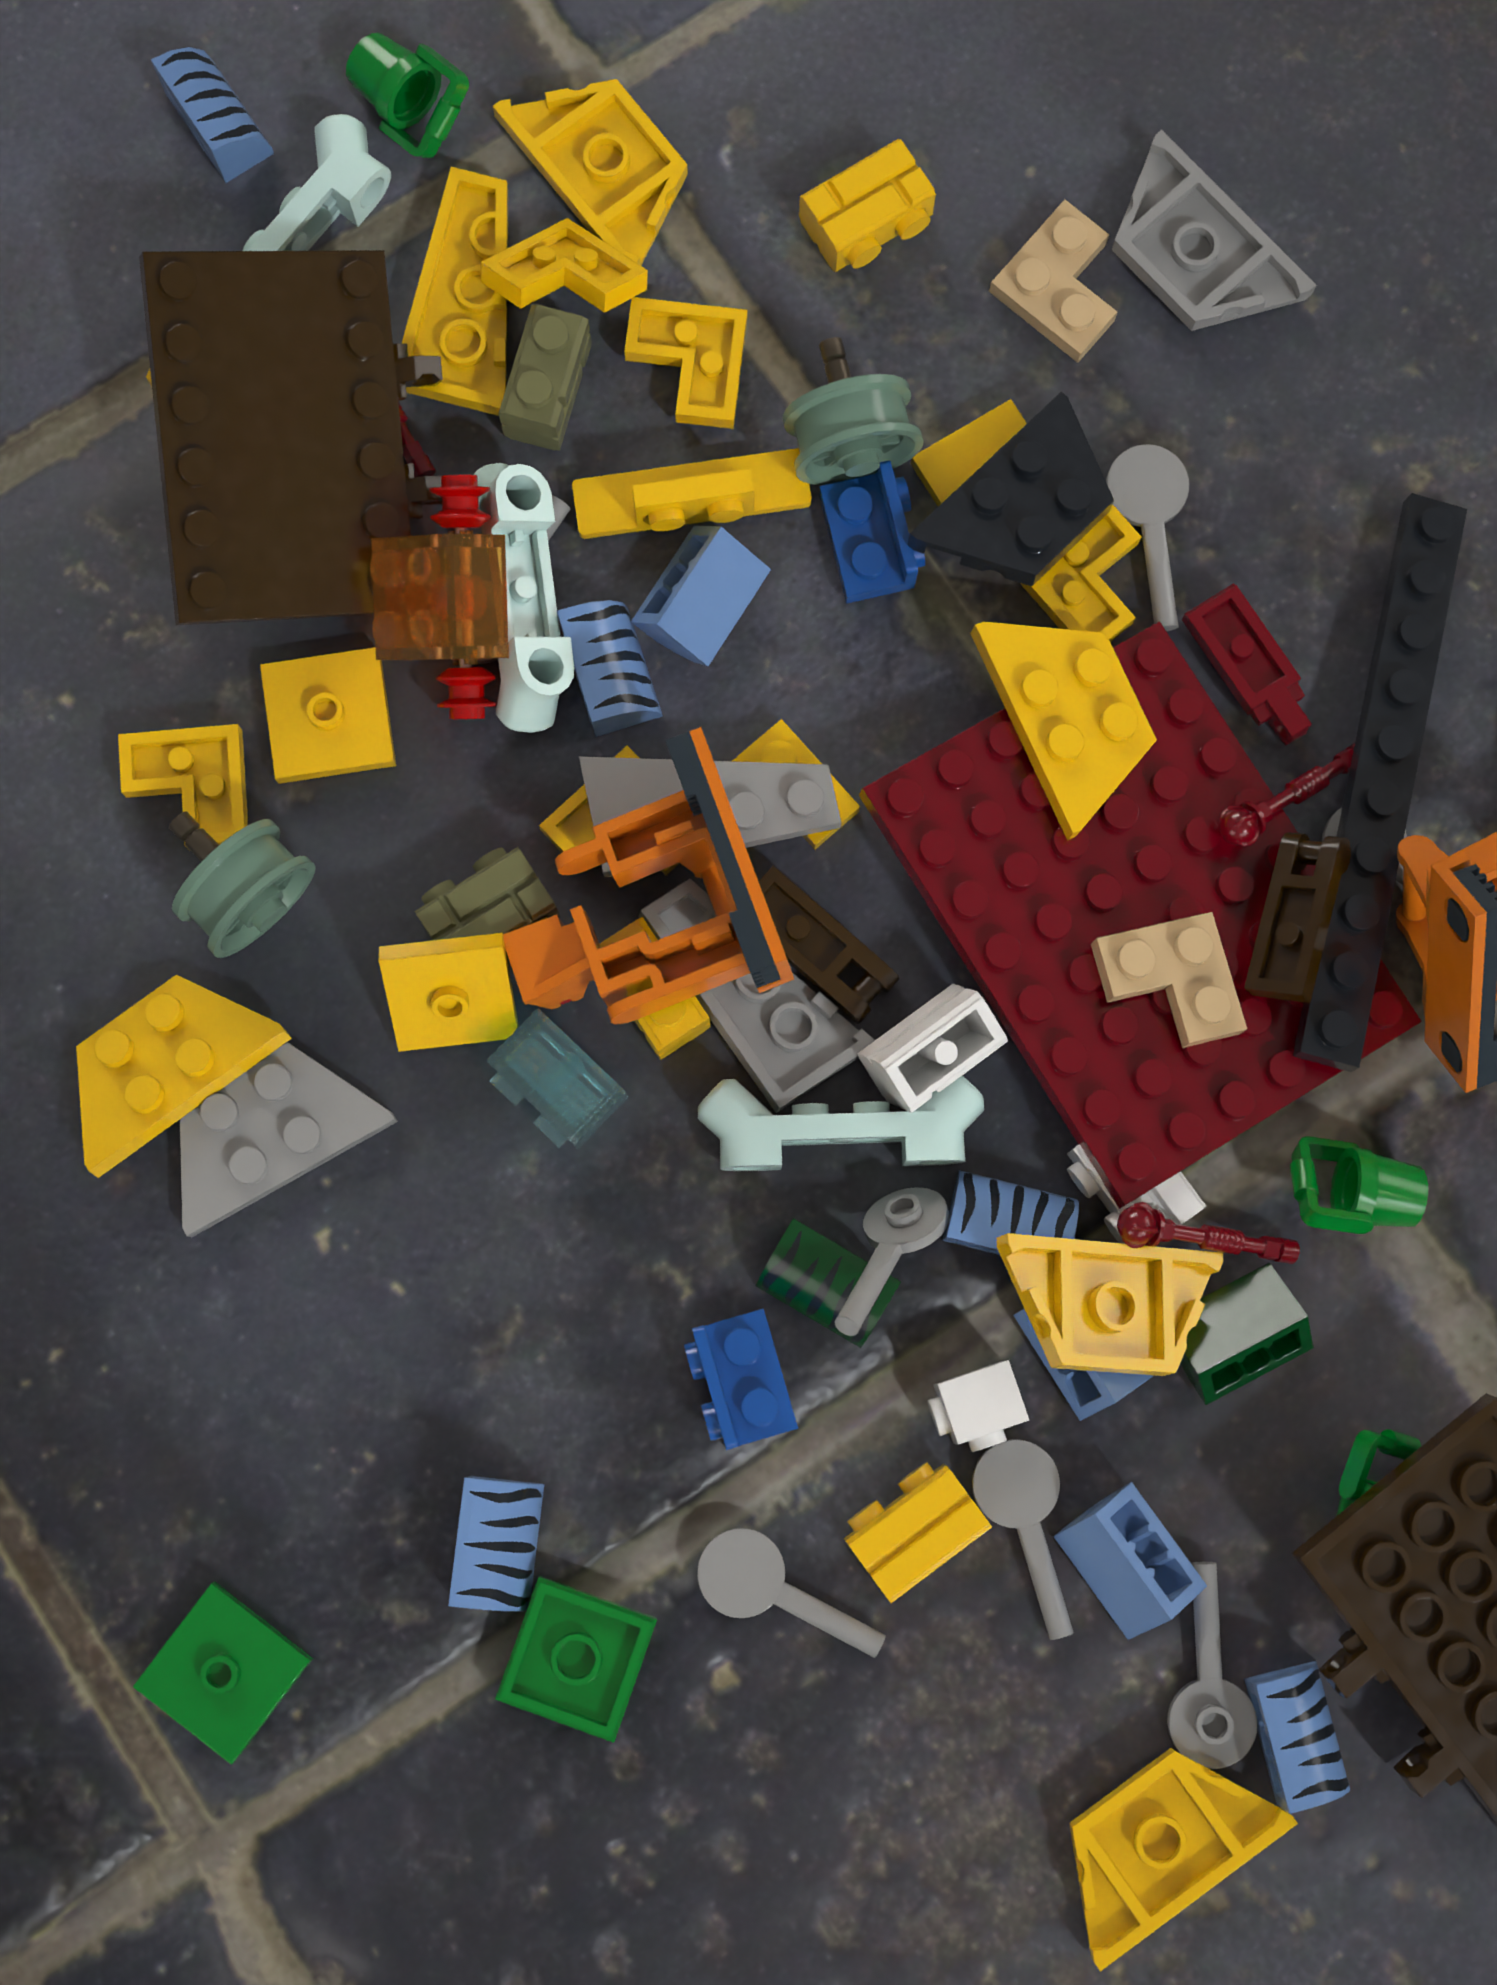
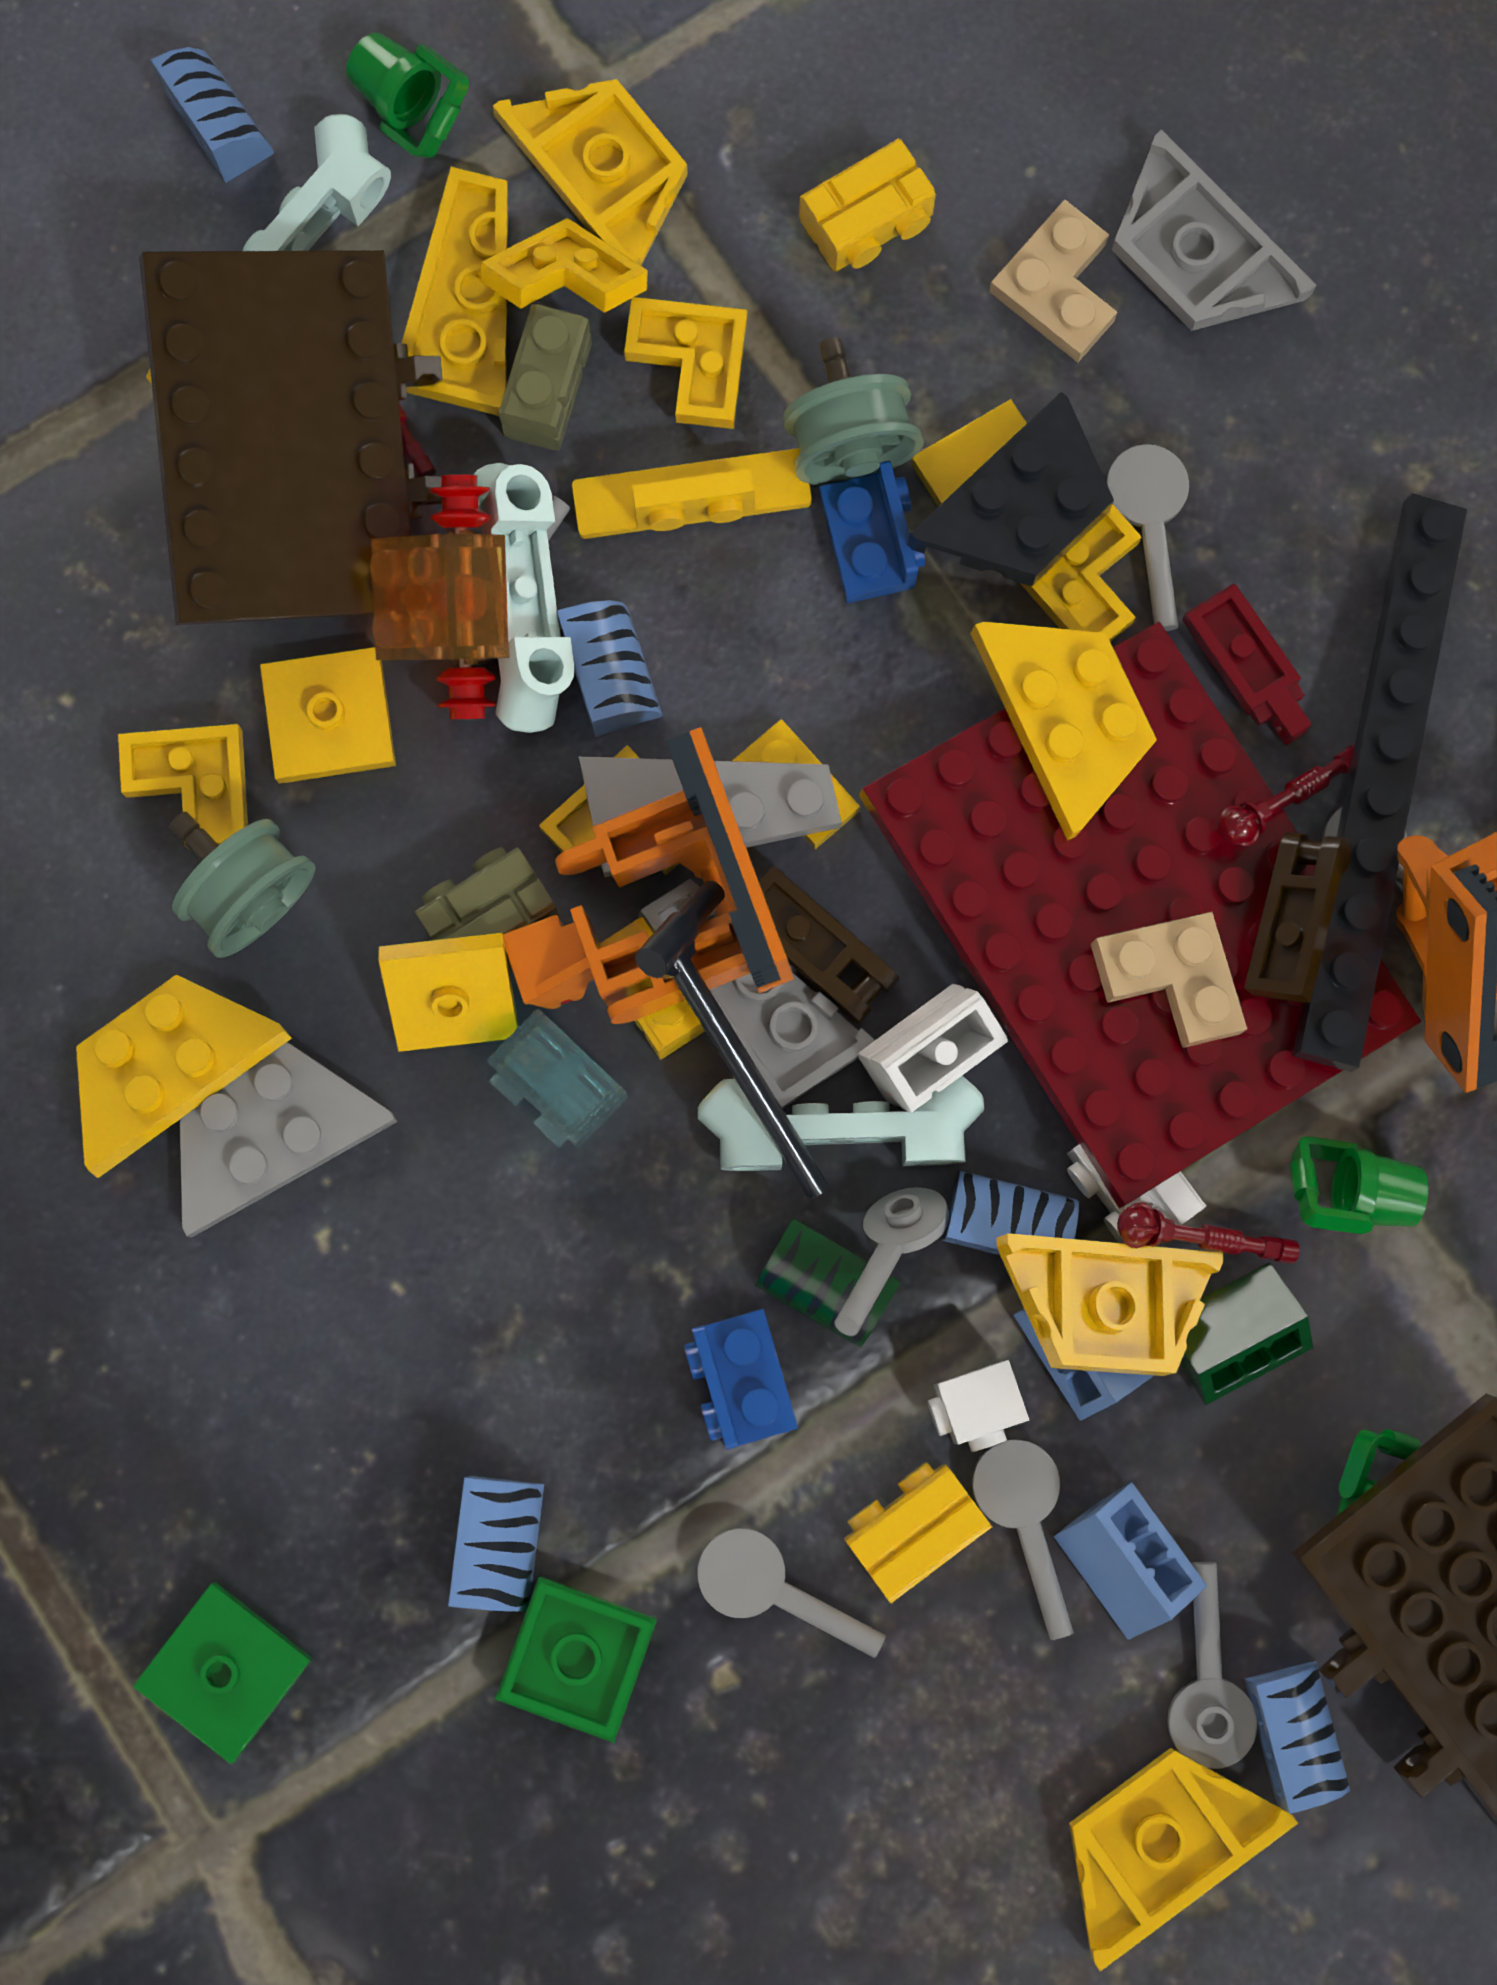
(669, 956): none -> black bar
(701, 594): medium blue brick -> none

